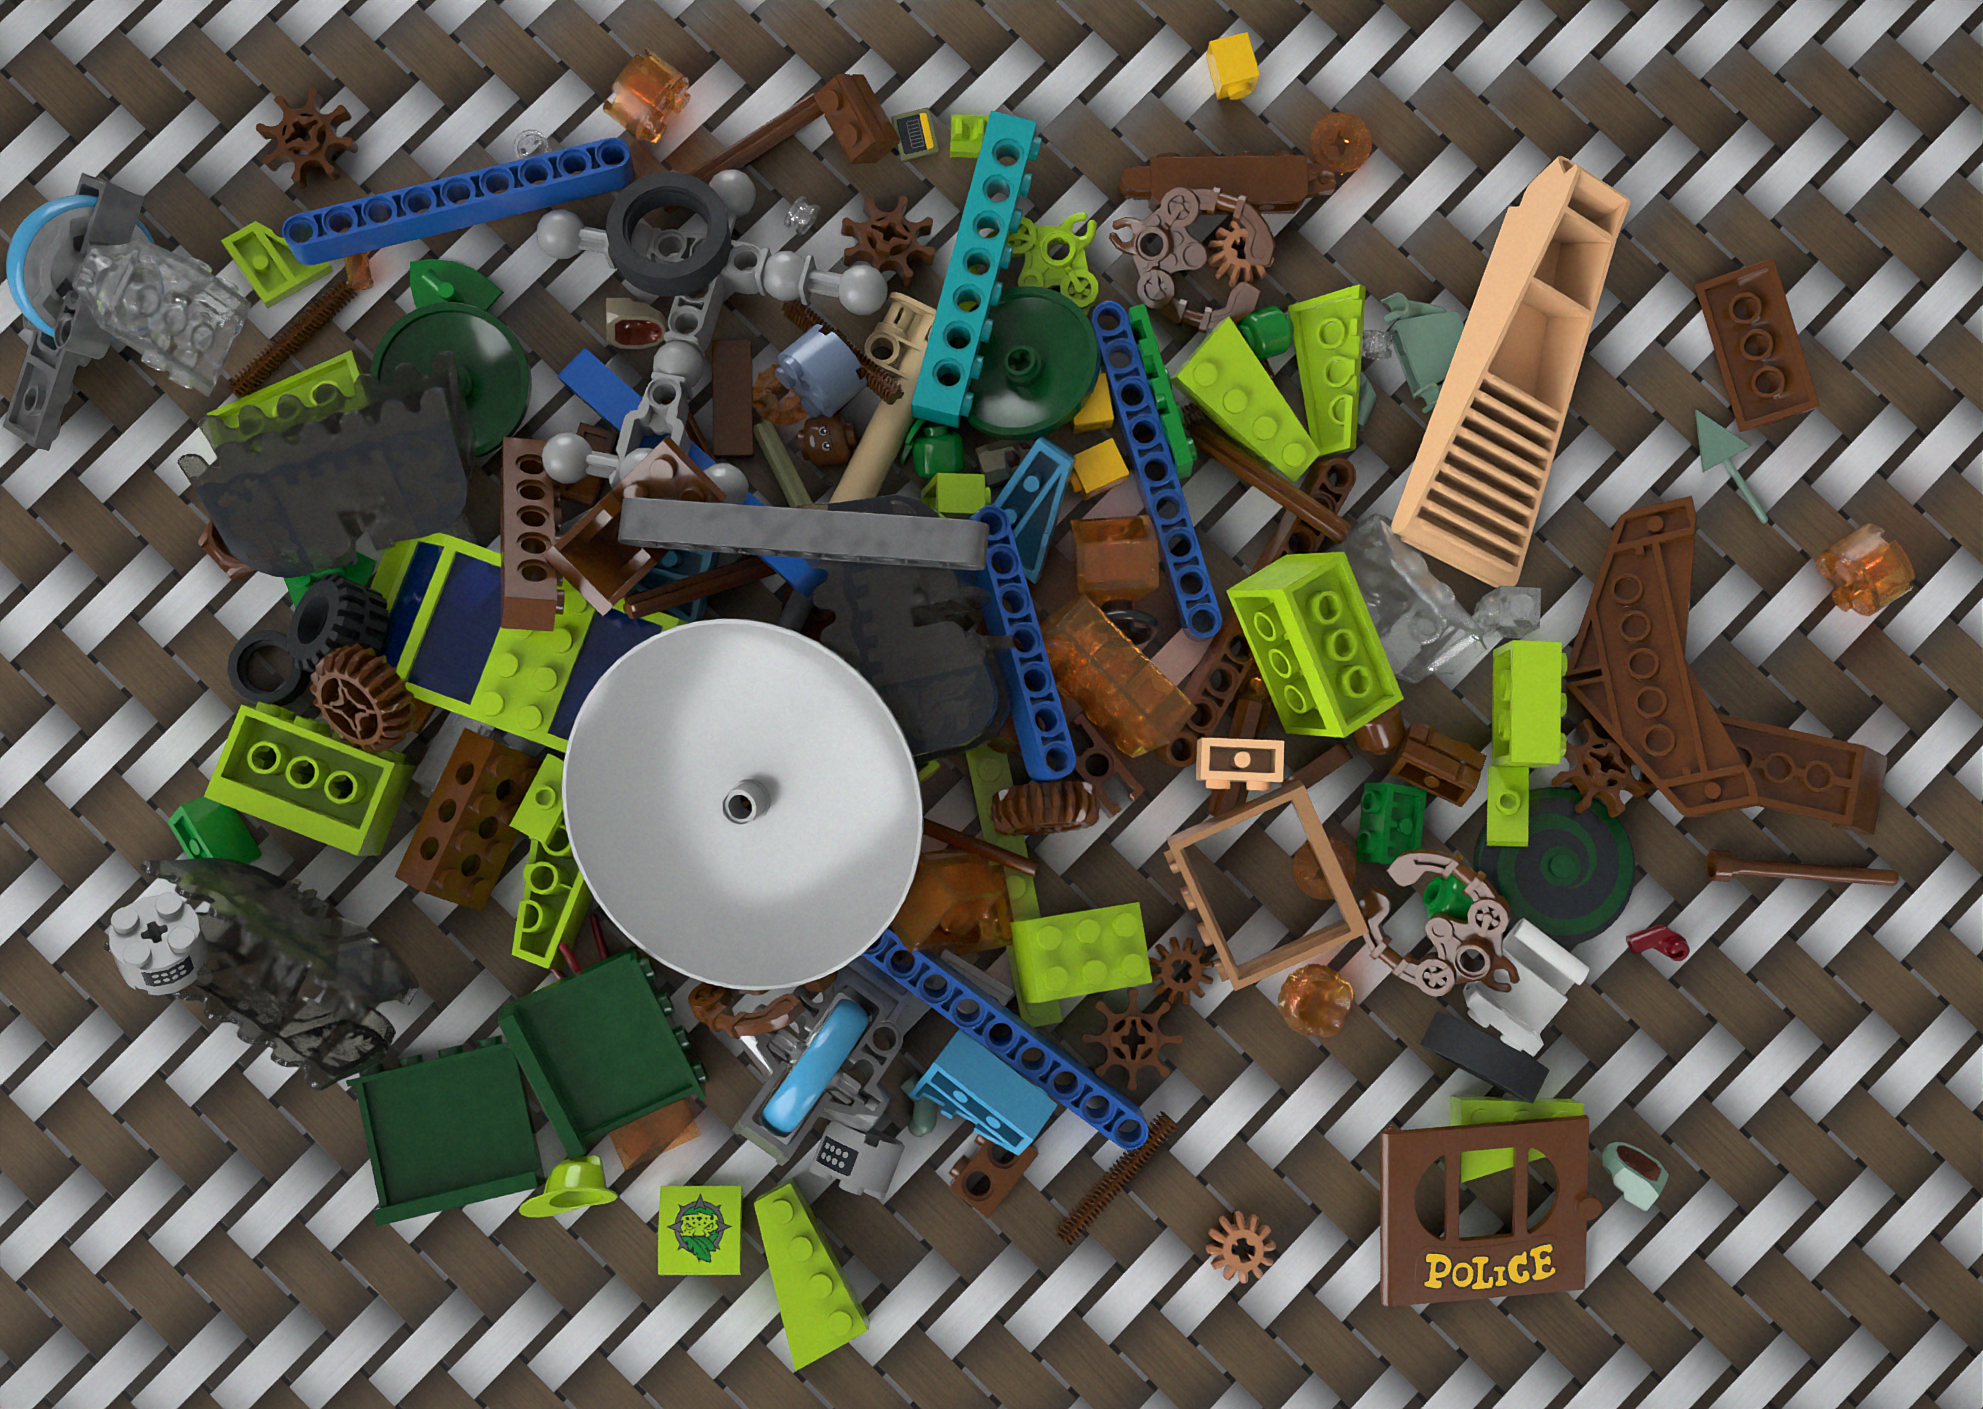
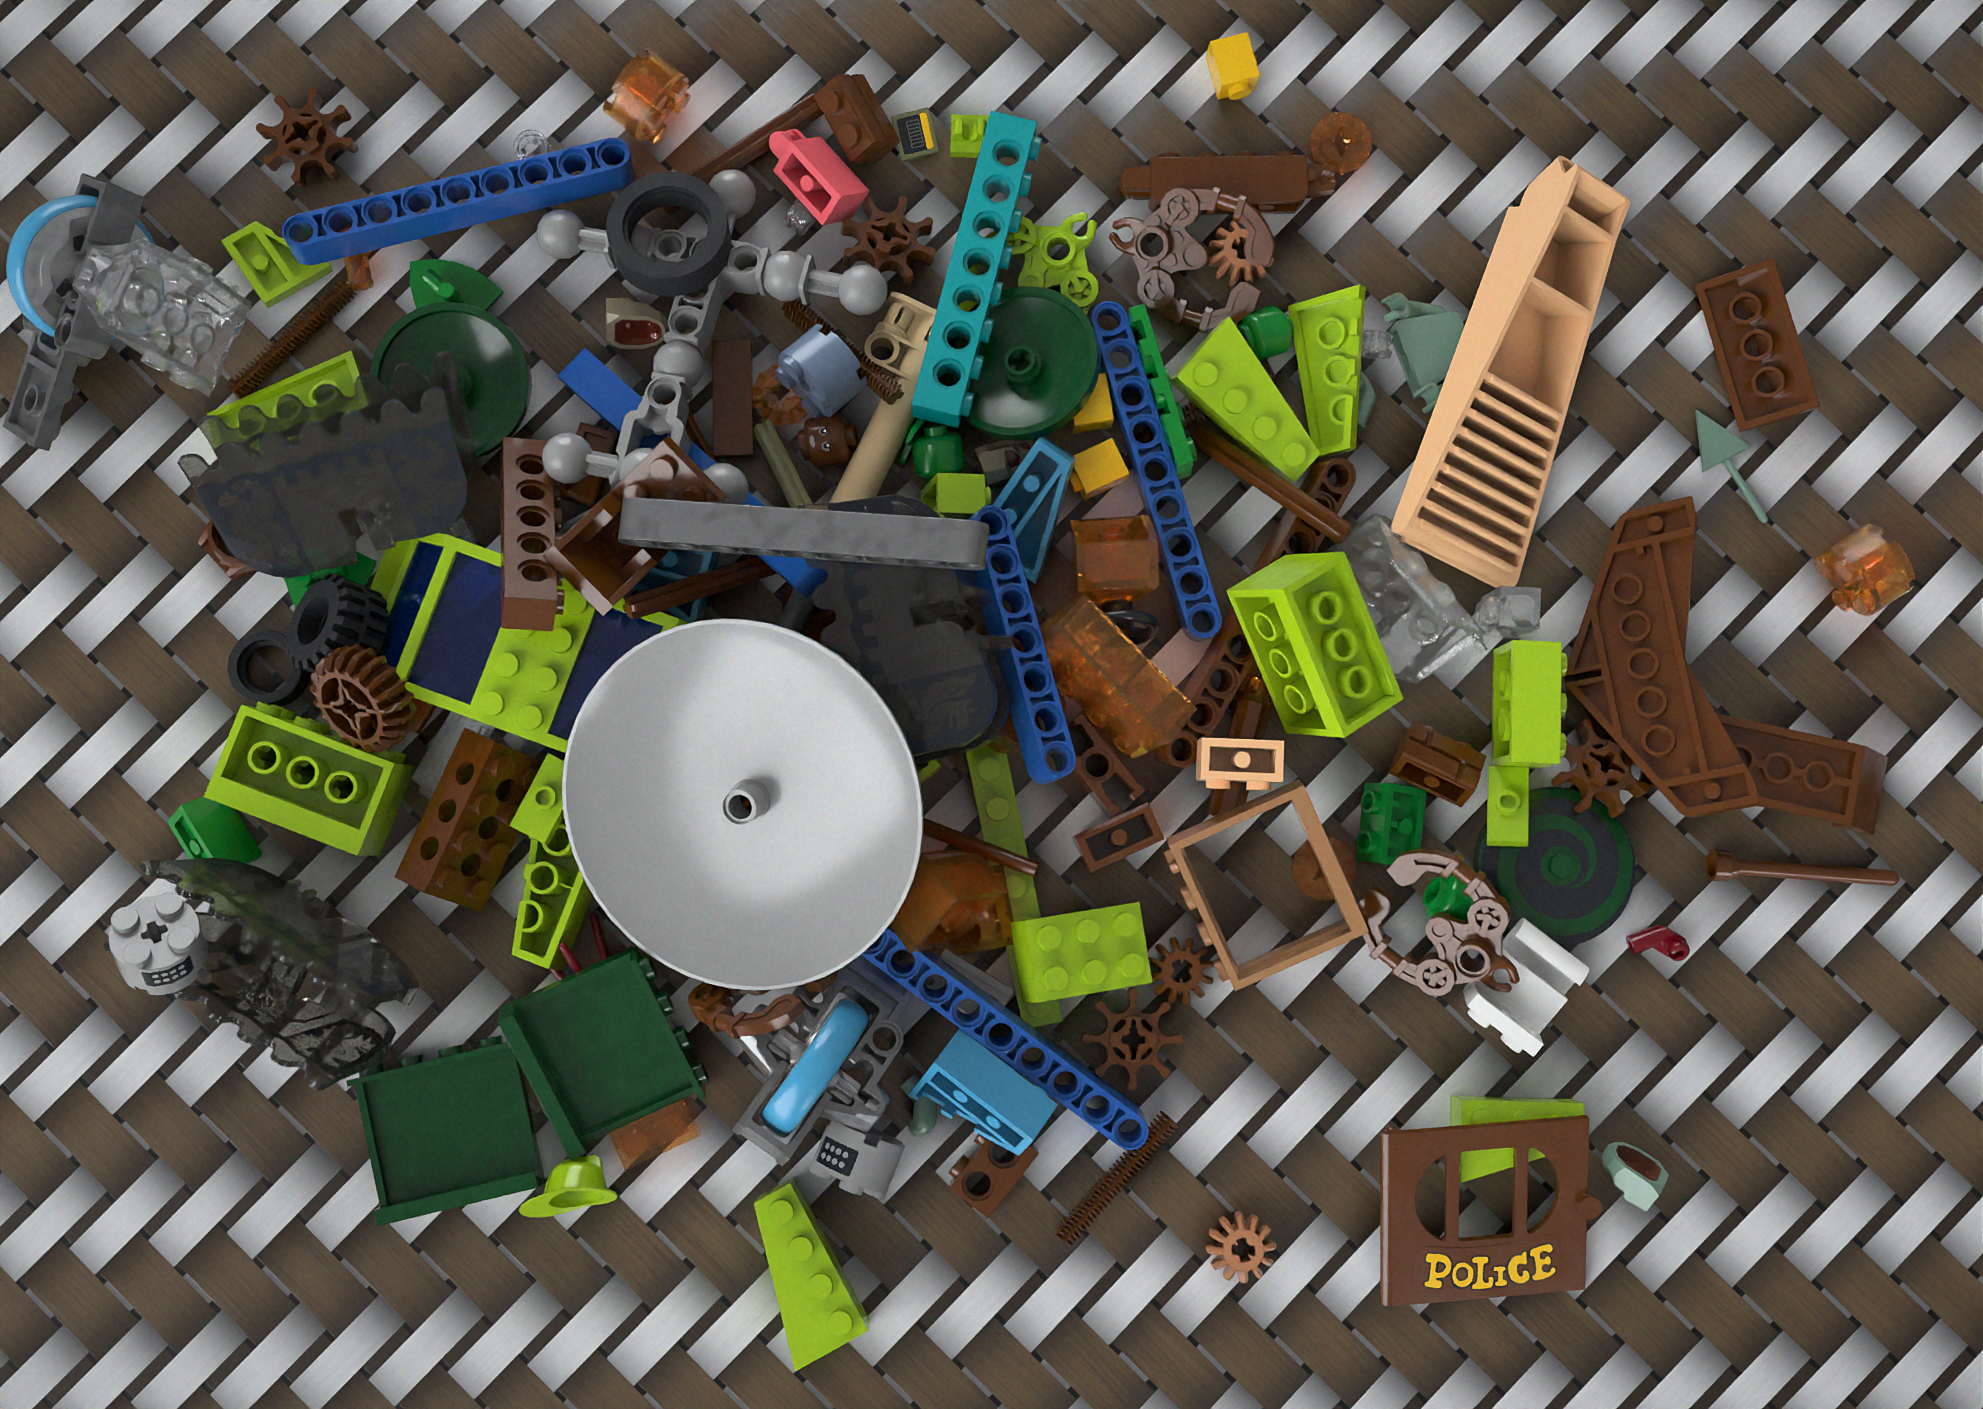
(700, 1230): lime slope -> none
(817, 176): none -> coral brick
(1045, 808): reddish brown gear -> none
(1118, 837): none -> reddish brown brick
(1315, 1000): clear orange hair -> none
(1321, 766): reddish brown beam -> none
(1382, 732): reddish brown head -> none
(1484, 1057): black tyre -> none

